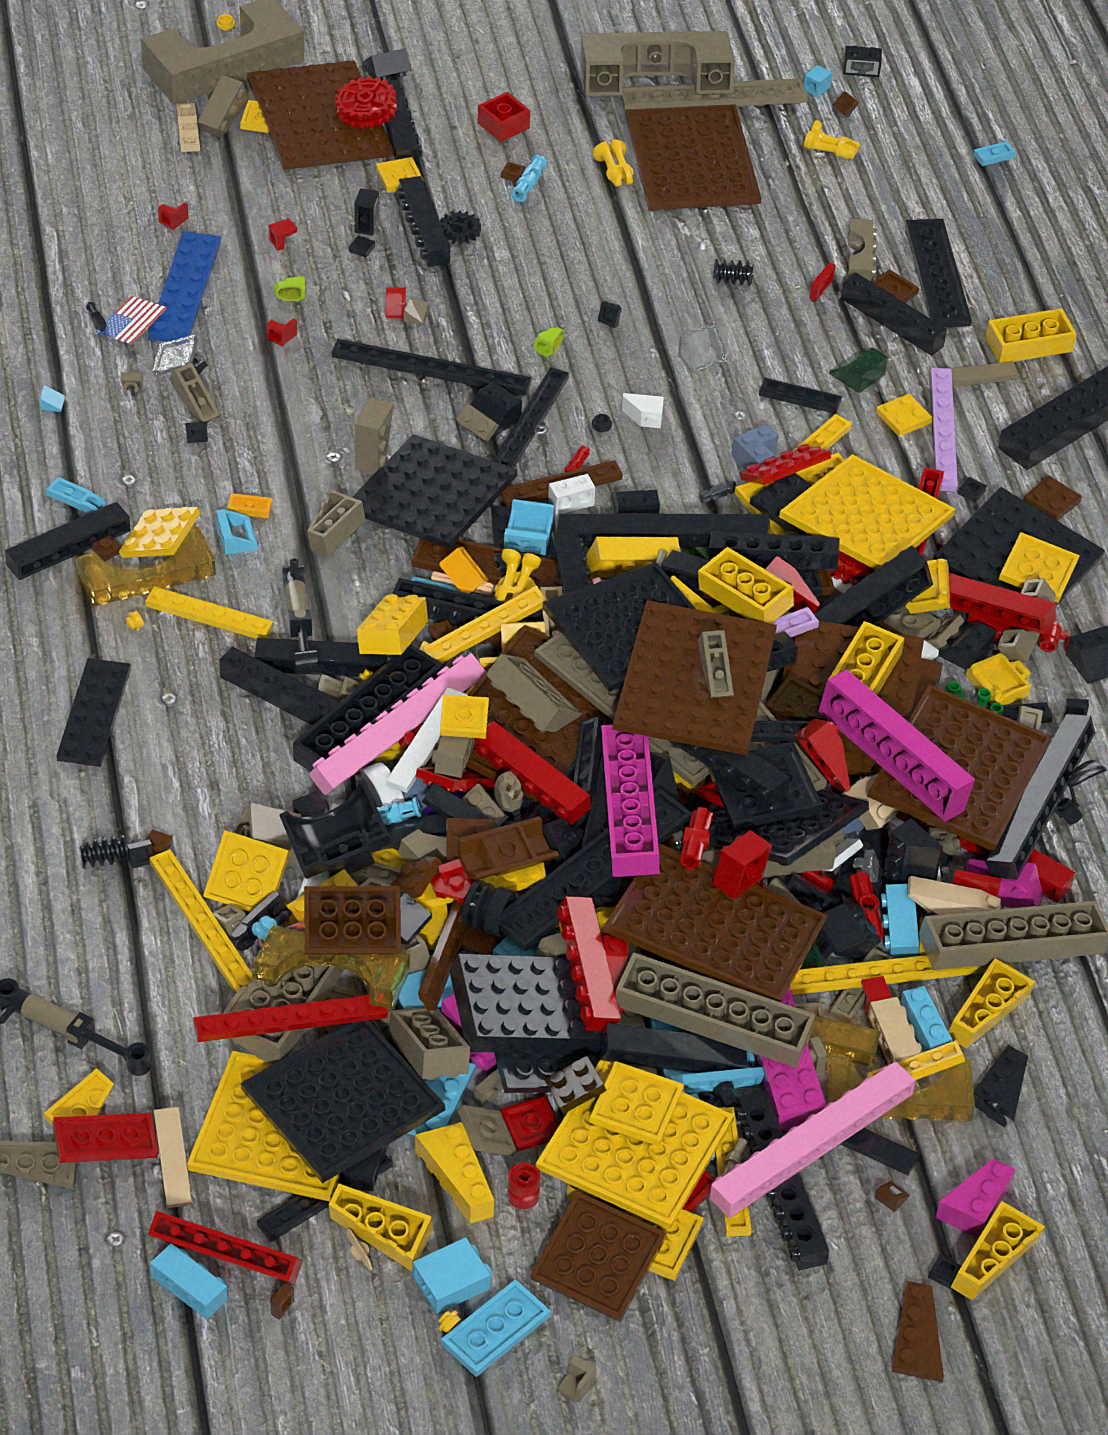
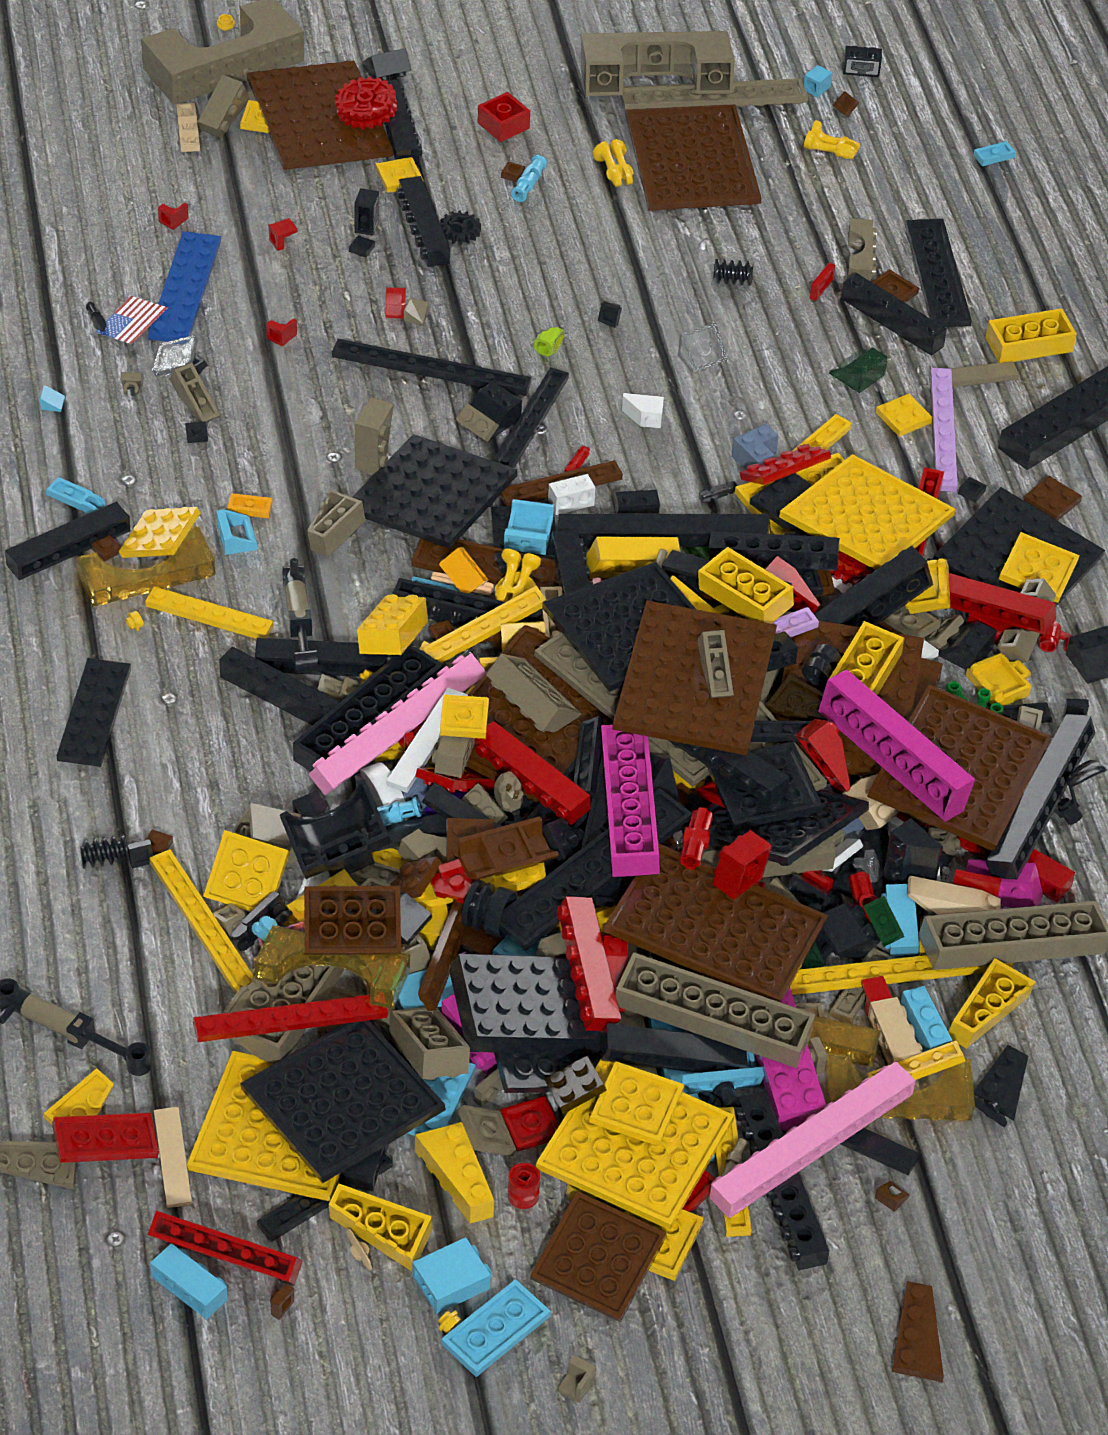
(290, 289): lime rock -> none
(601, 423): black plate -> none
(800, 395): black tile -> none
(821, 664): none -> black wheel
(883, 921): none -> dark green plate
(944, 1271): black tile -> none
(977, 1198): dark pink wedge -> none
(998, 1247): yellow wedge -> none

